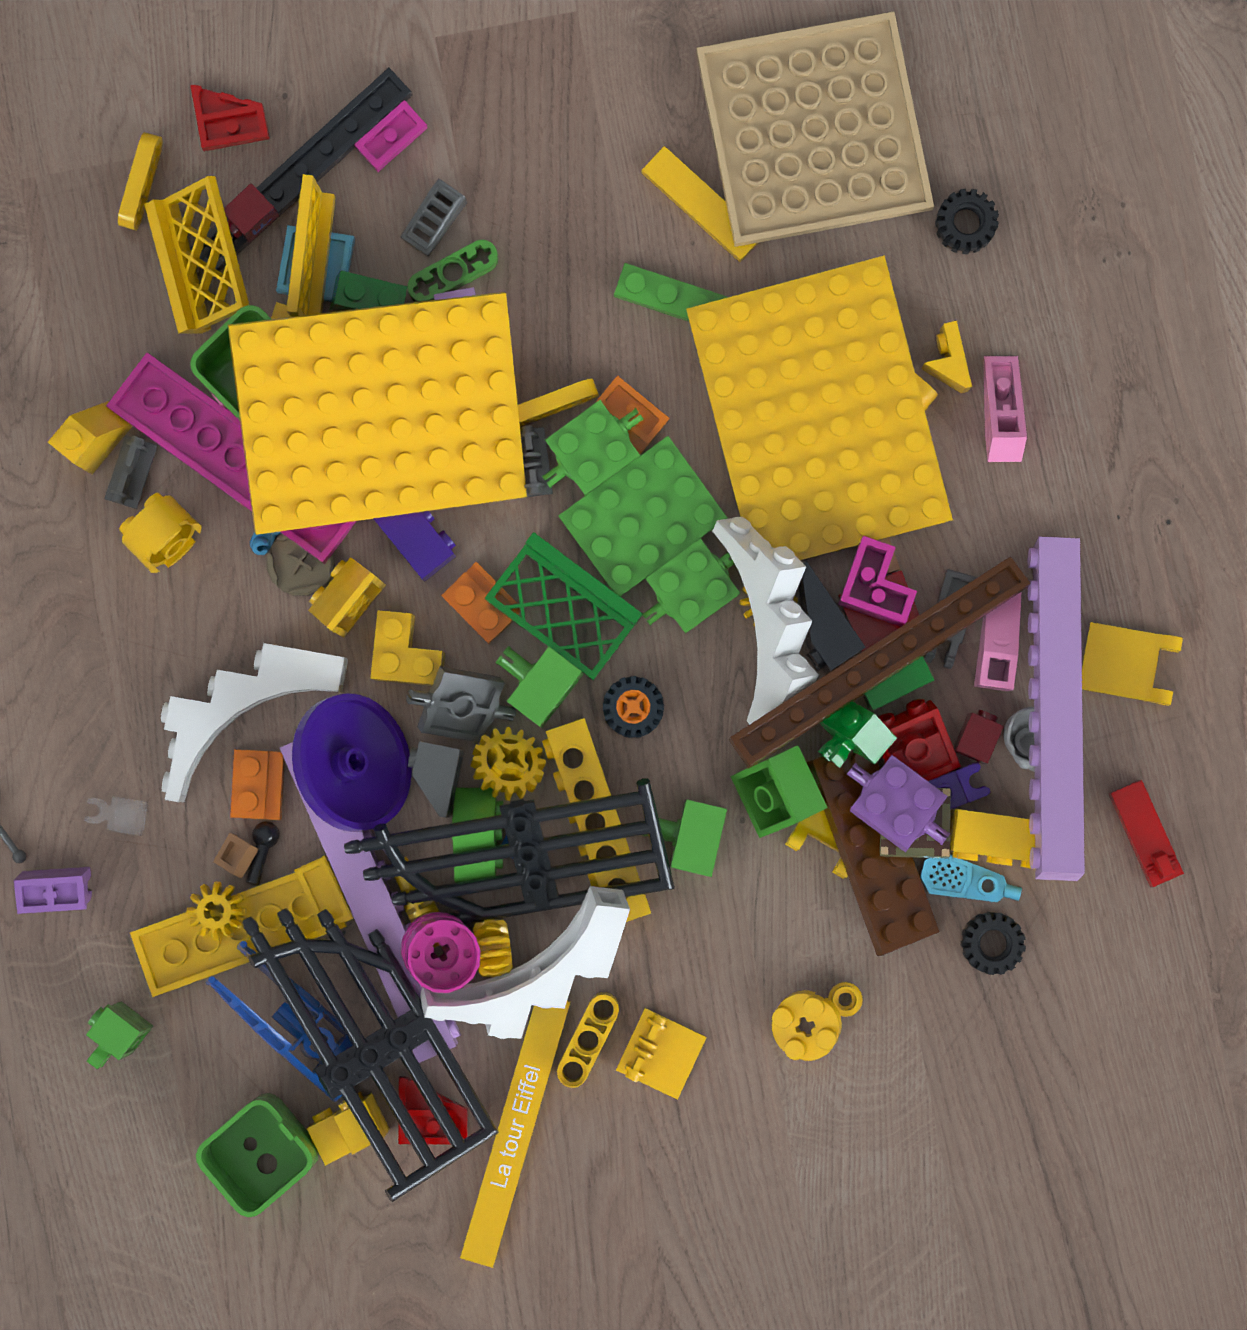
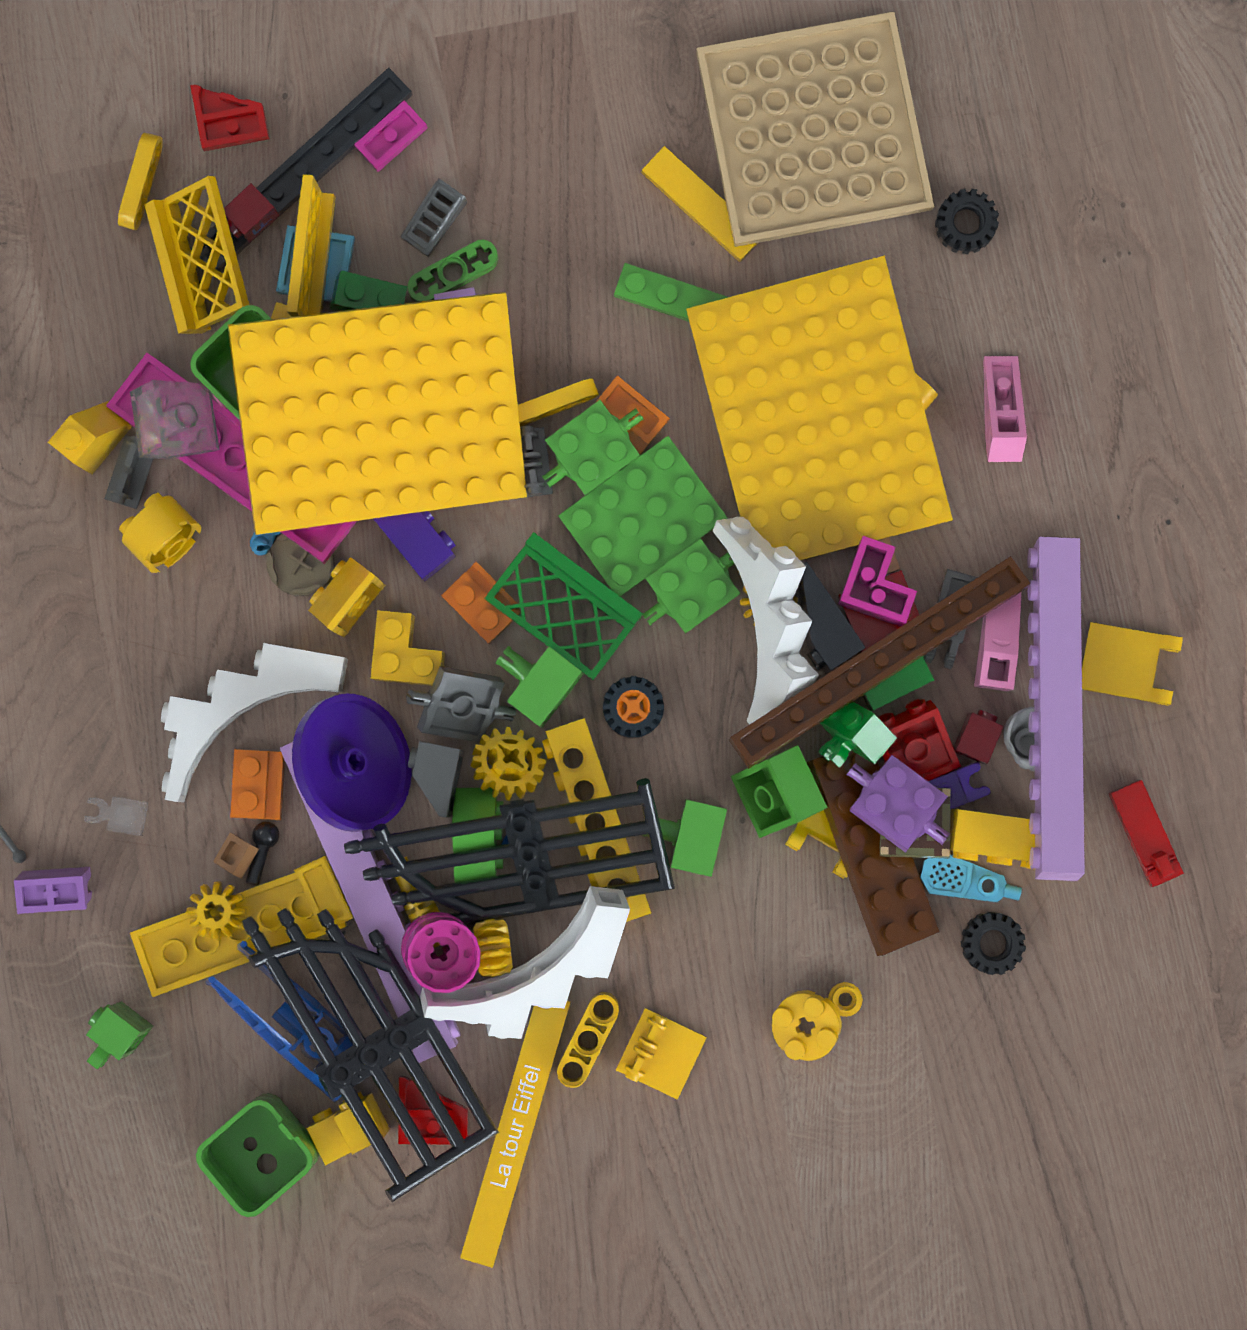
(173, 419): none -> clear slope
(953, 368): yellow slope -> none

